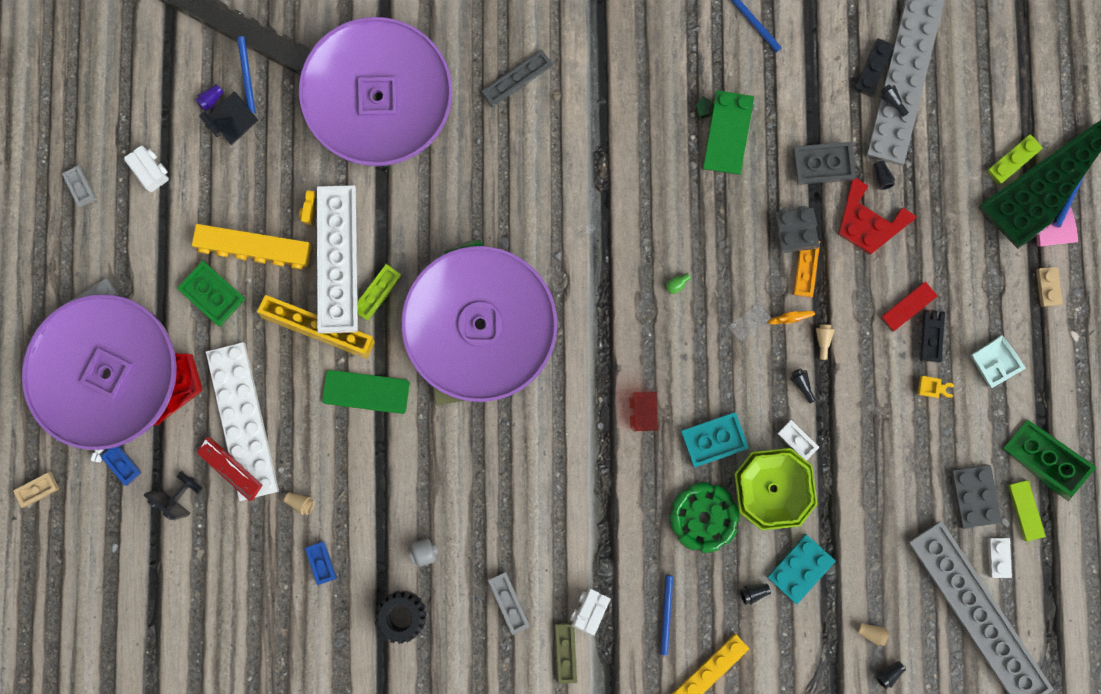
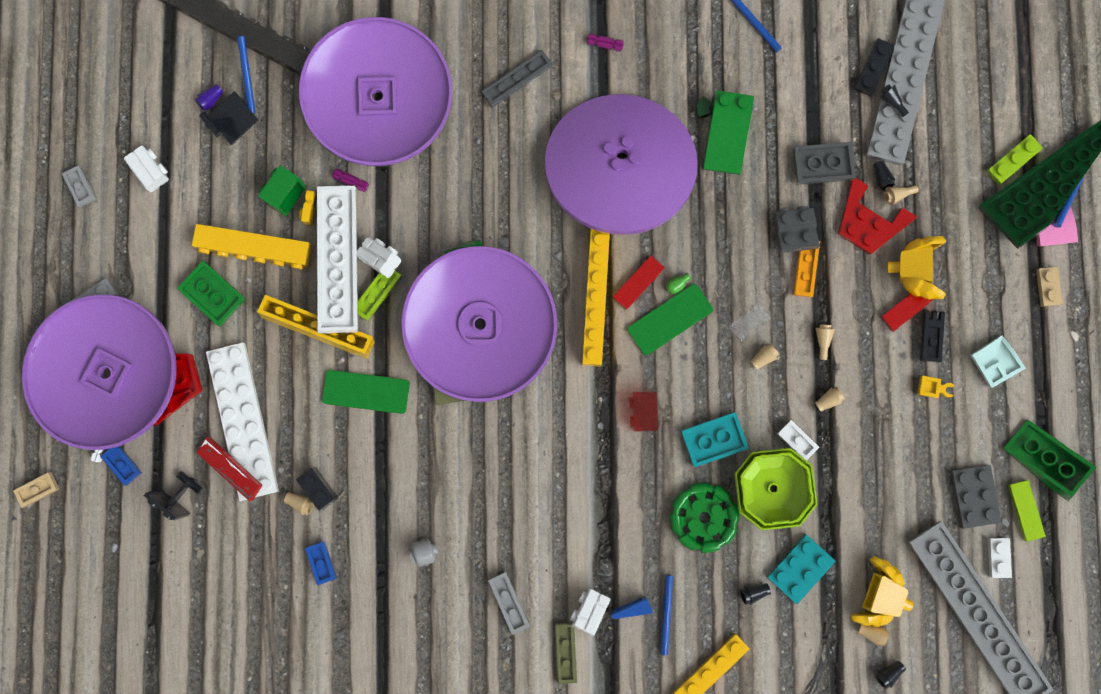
(282, 190): none -> green piece
(317, 488): none -> black brick
(350, 180): none -> magenta axle
(378, 257): none -> white brick
(384, 621): black tyre -> none
(595, 299): none -> yellow brick
(605, 42): none -> magenta axle
(615, 192): none -> medium lavender dish
(635, 608): none -> blue slope
(638, 282): none -> red tile
(670, 319): none -> green piece
(765, 356): none -> tan cone
(791, 317): light orange piece -> none
(801, 380): black cone -> none
(830, 399): none -> tan cone
(884, 597): none -> yellow torso
(895, 194): none -> tan cone
(917, 267): none -> yellow torso

